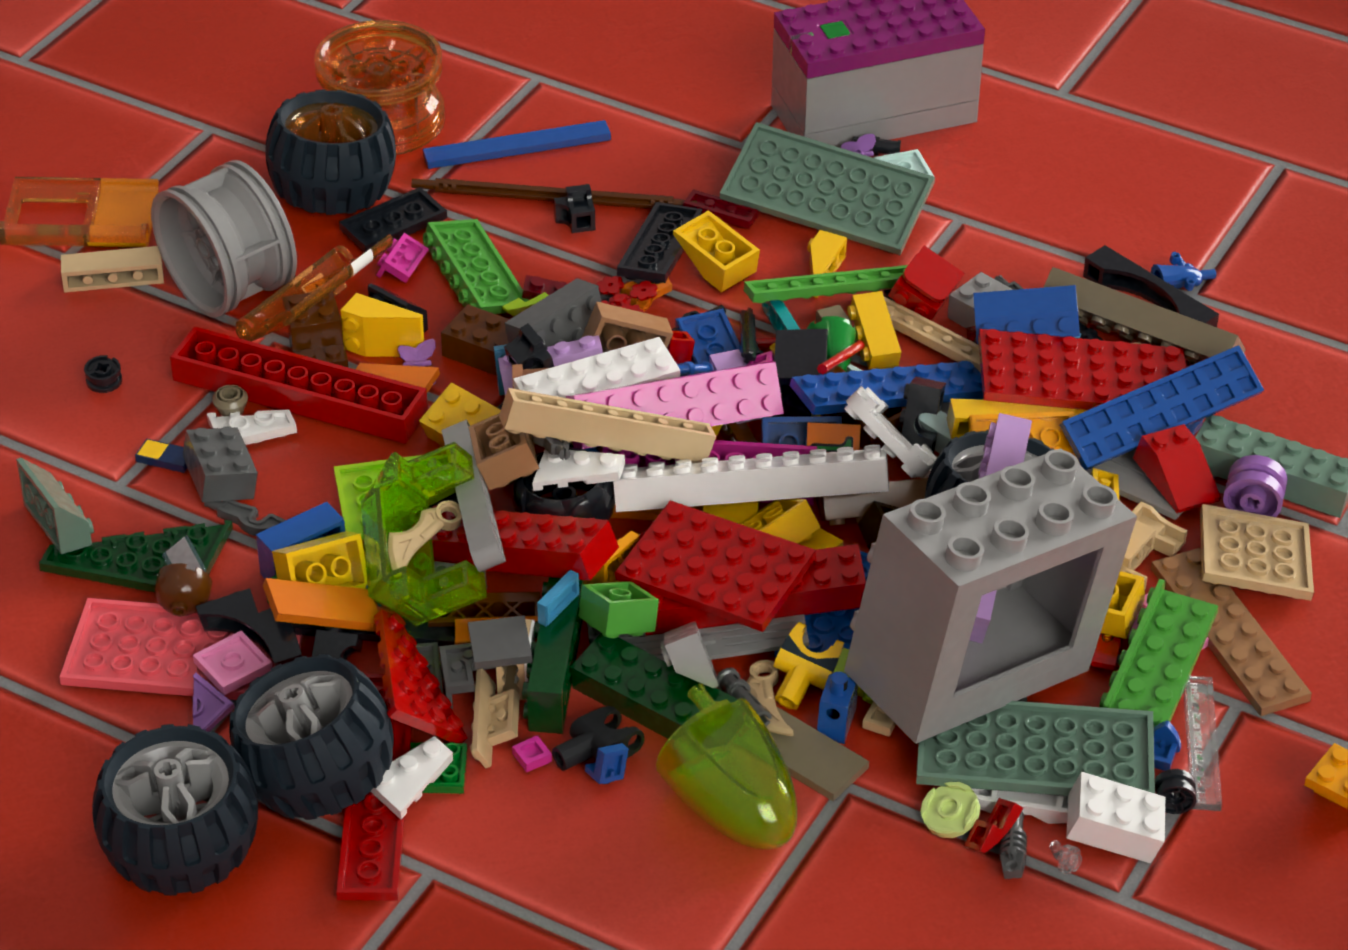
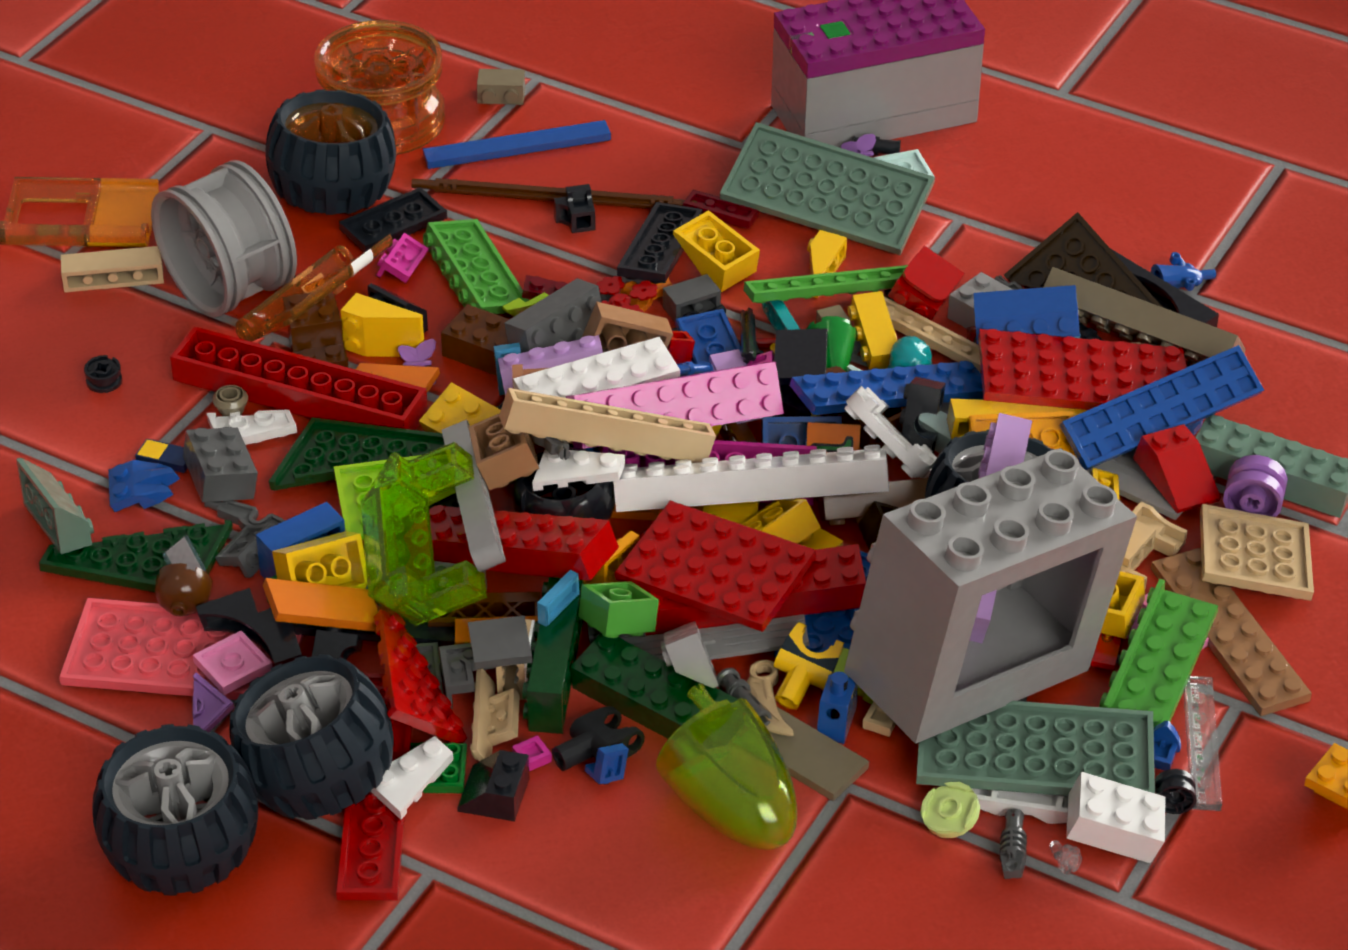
(140, 483): none -> blue plate
(243, 550): none -> dark grey bracket
(338, 443): none -> dark green wing
(405, 544): tan piece -> none
(496, 786): none -> black slope
(501, 86): none -> dark tan brick
(528, 350): black brick -> none
(691, 295): none -> dark grey brick
(840, 357): red bar -> none
(910, 352): none -> teal hair
(987, 834): red slope -> none
(1079, 252): none -> dark brown wing

